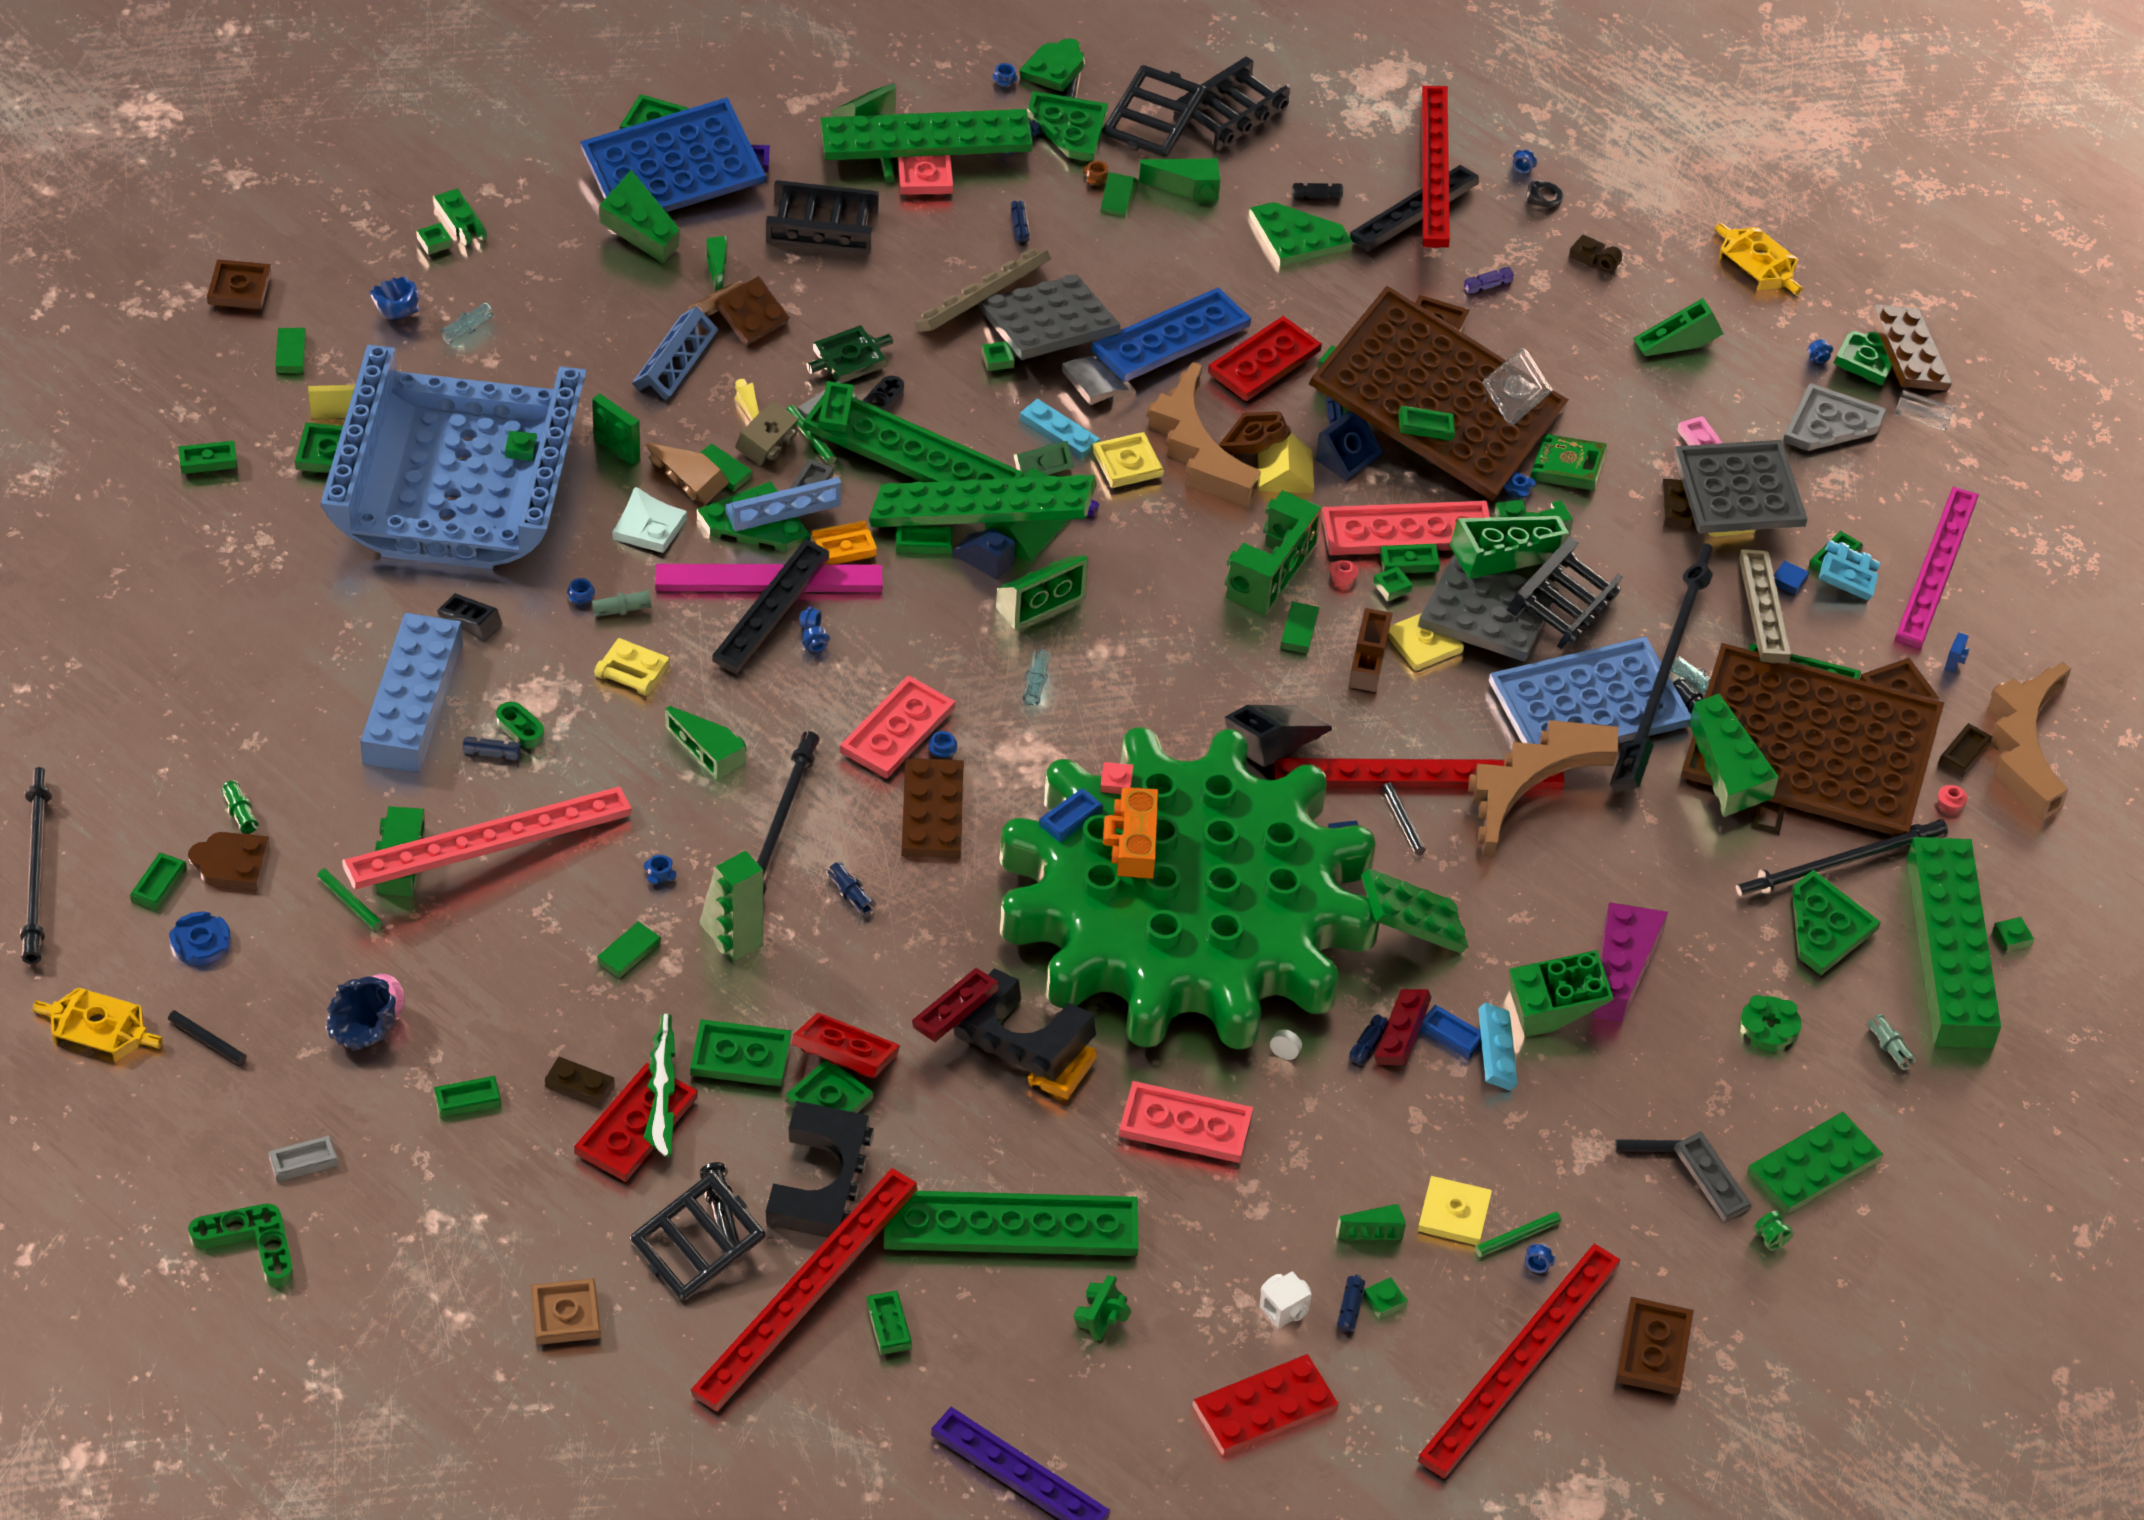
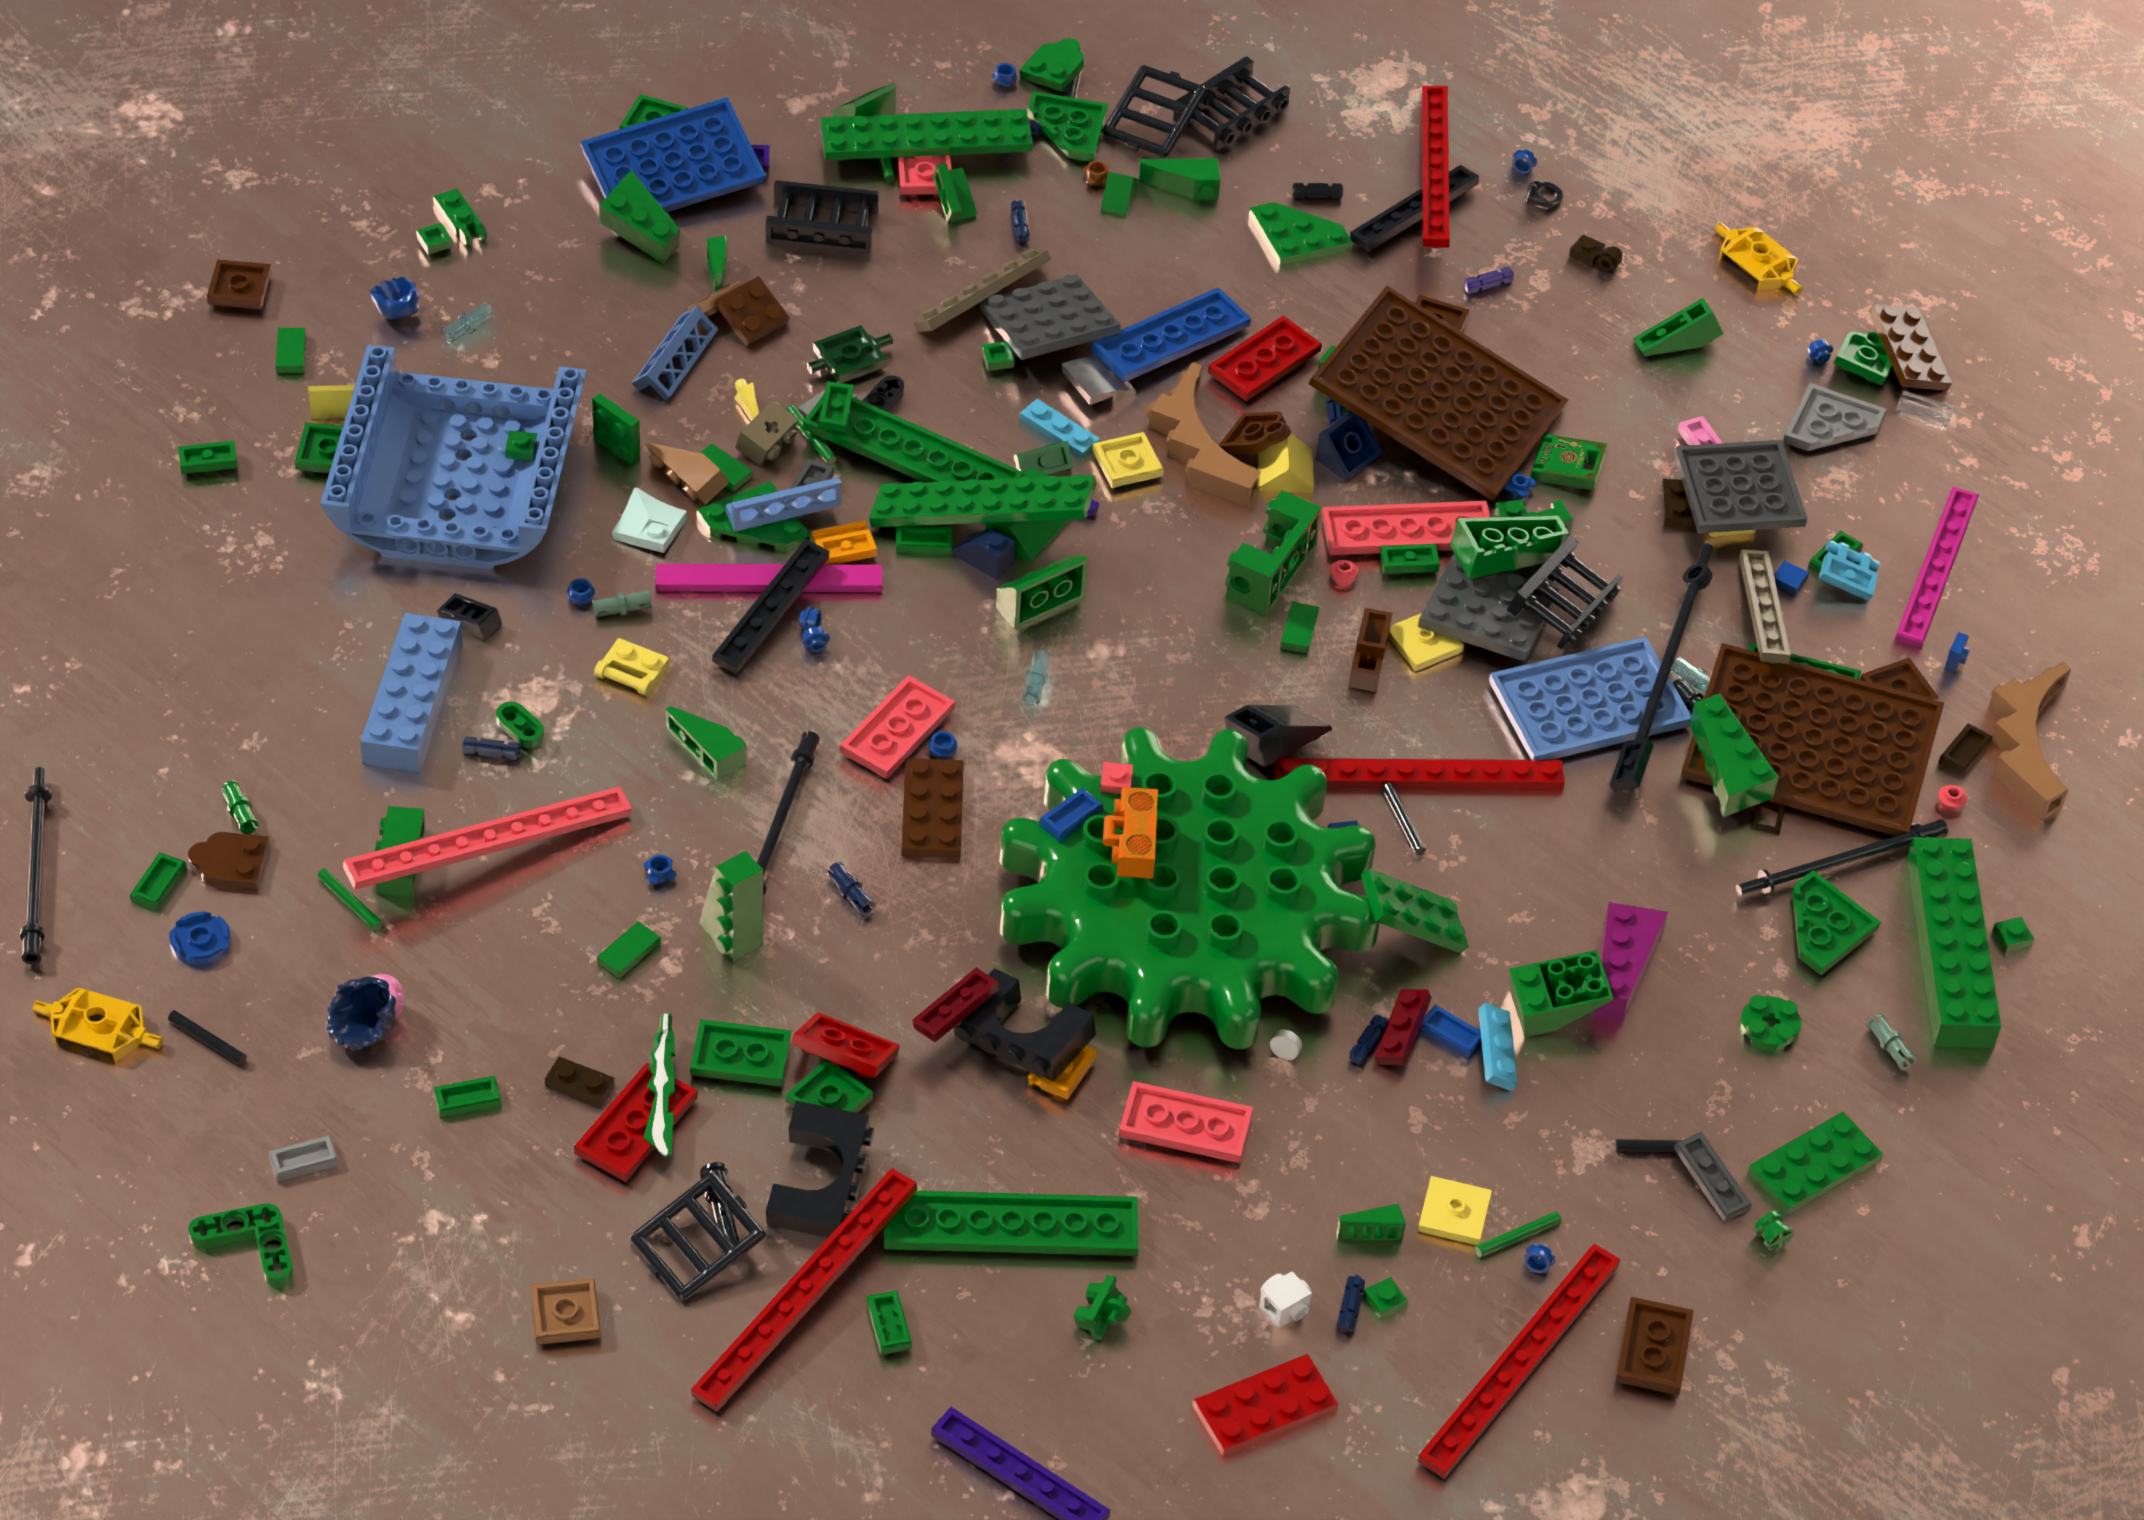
(954, 193): none -> green panel
(1392, 583): green plate -> none
(1426, 423): green tile -> none
(1517, 386): clear tile -> none
(1560, 749): medium nougat arch -> none

